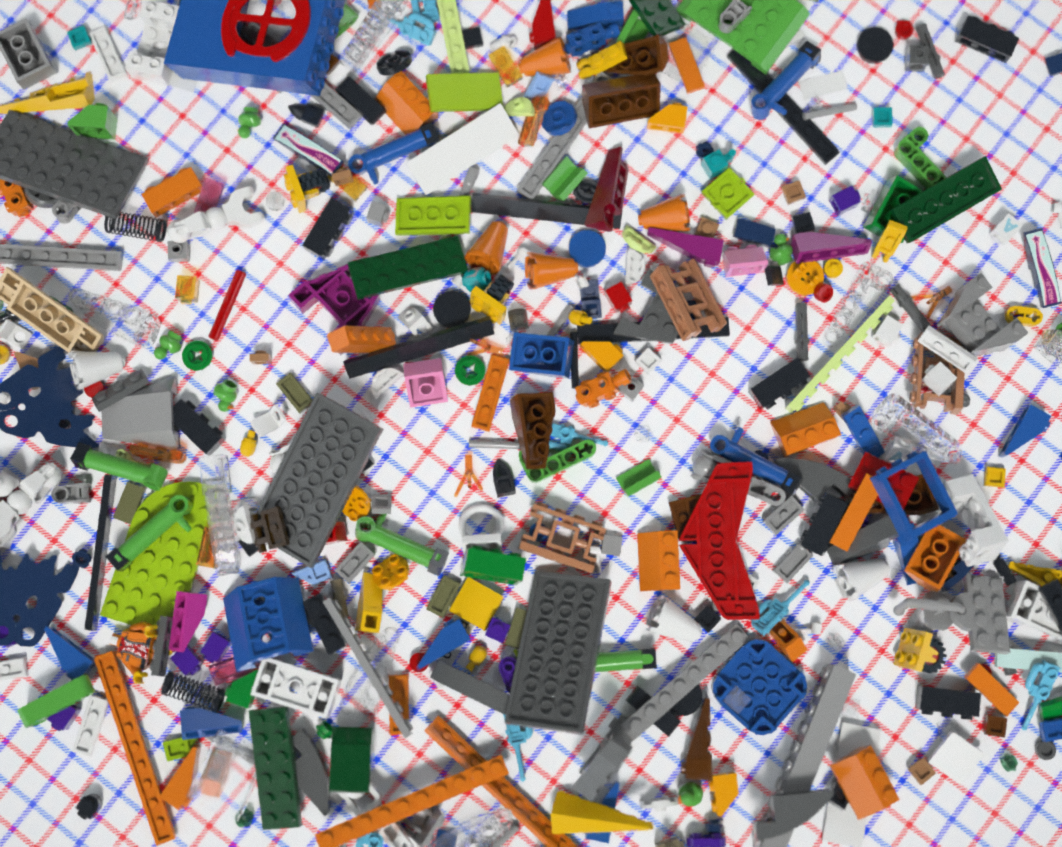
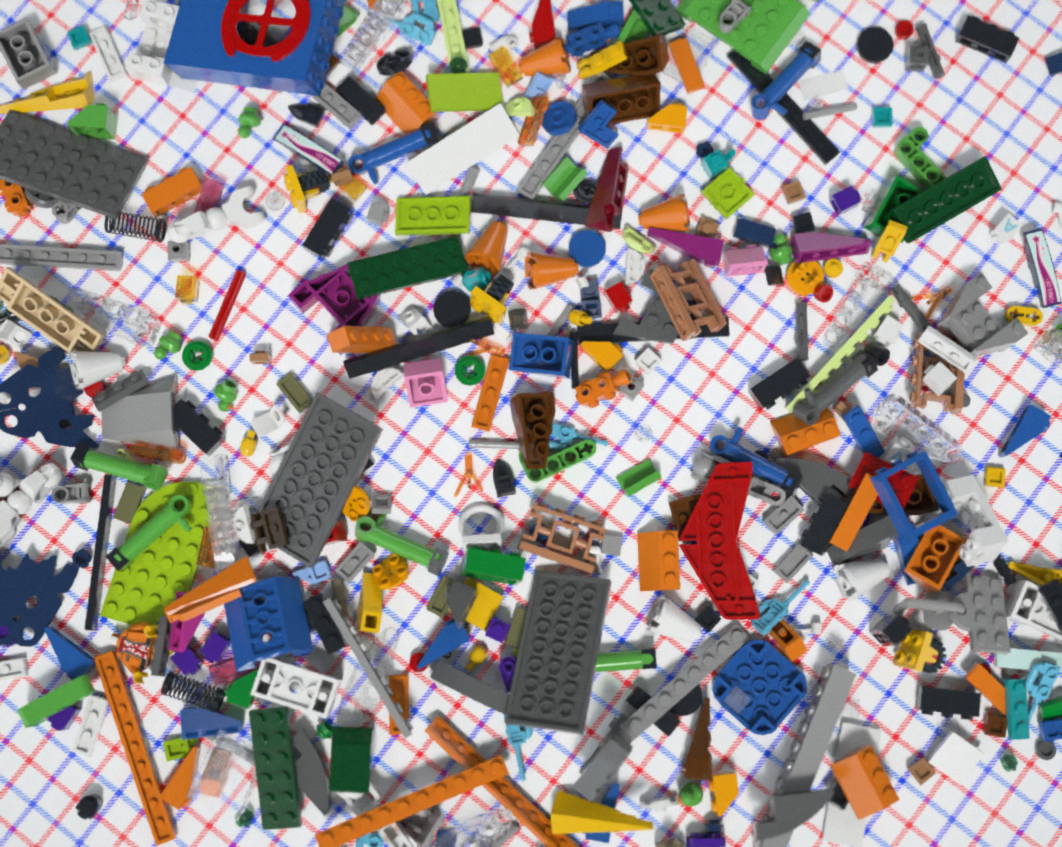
(213, 592): none -> orange wedge
(458, 61): none -> clear green plate
(460, 601): none -> dark grey slope
(596, 125): none -> blue plate
(863, 364): none -> dark grey piece
(891, 630): none -> black brick
(1016, 709): none -> teal plate

